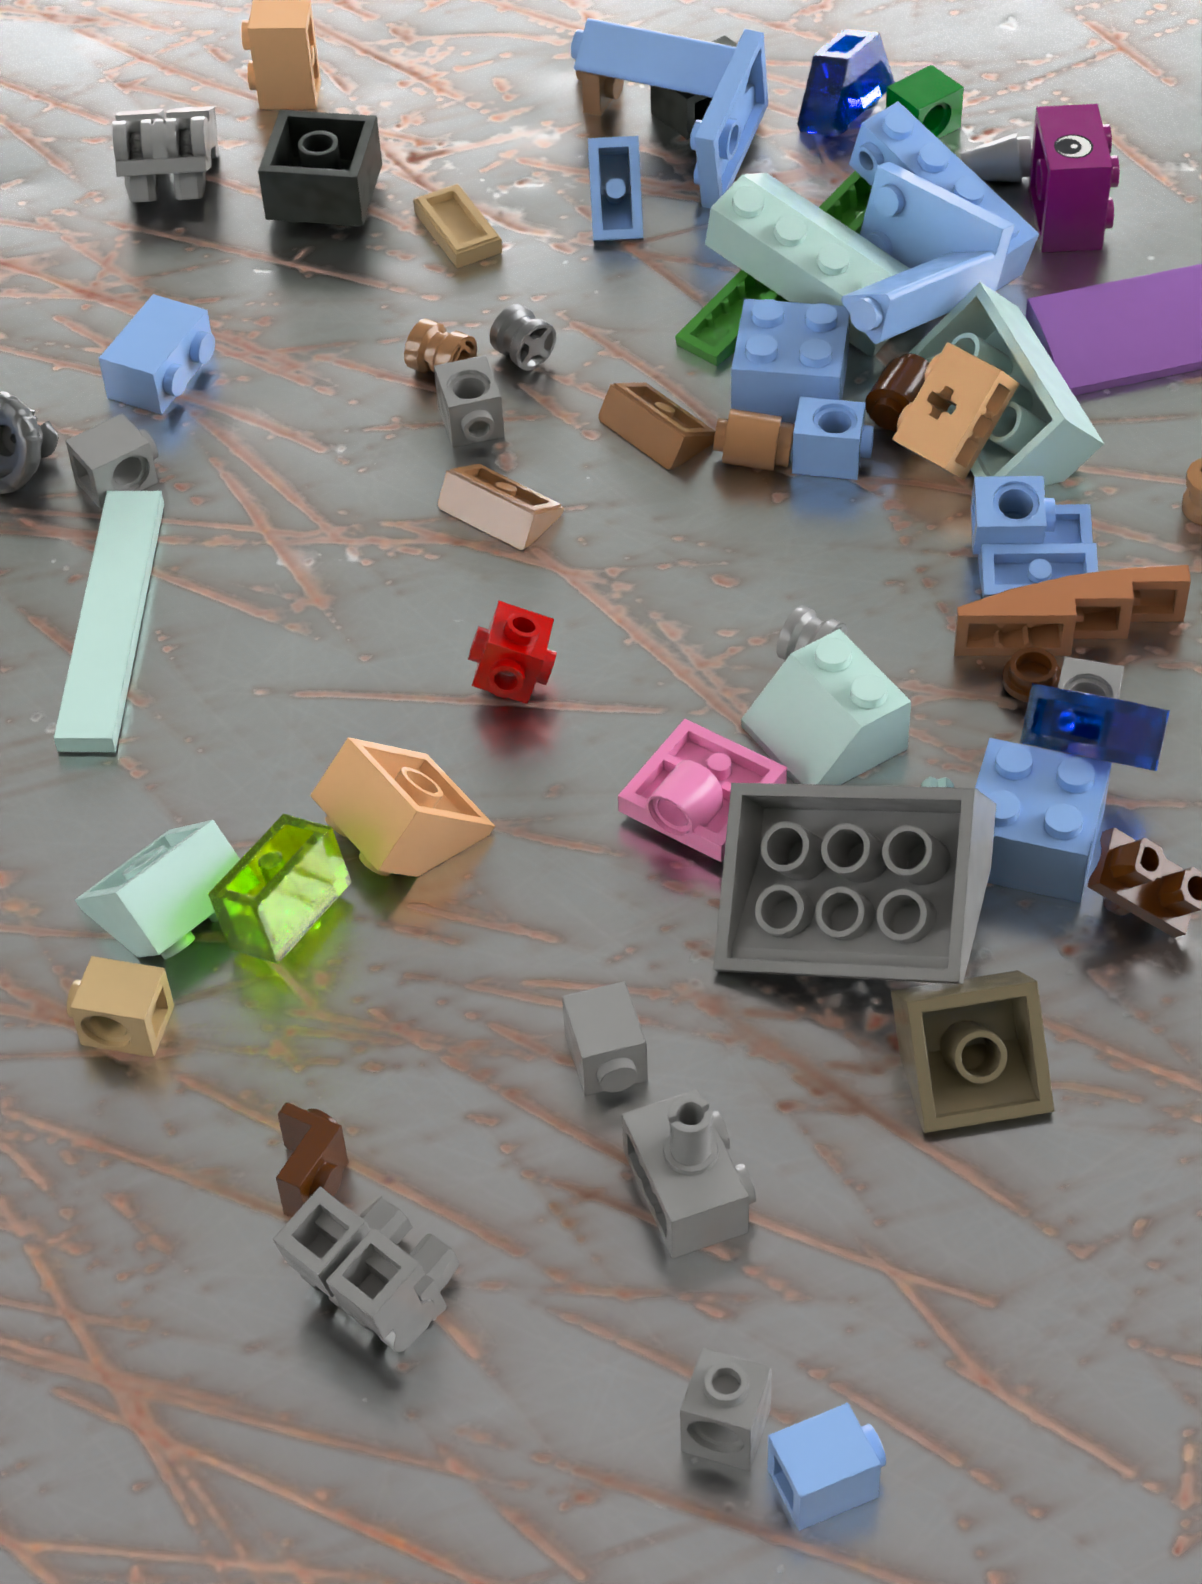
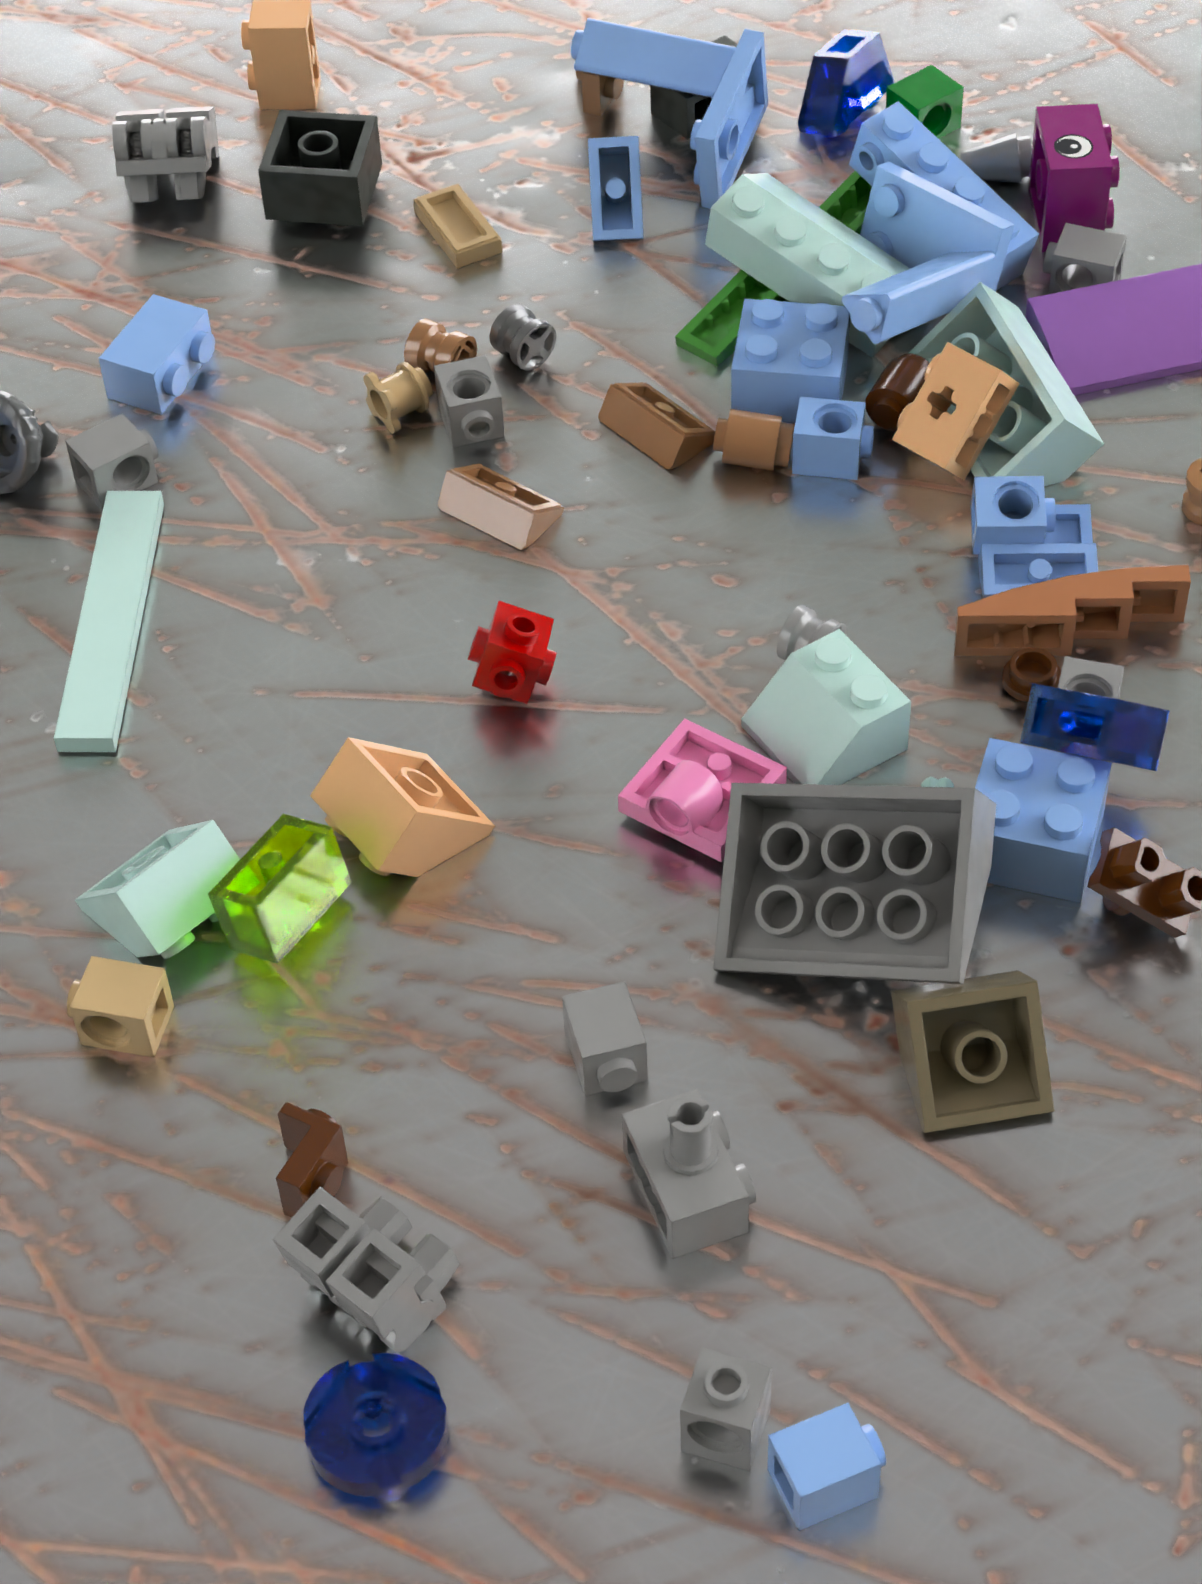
(385, 1463): none -> clear blue plate
(397, 394): none -> tan brick
(1084, 258): none -> light grey brick

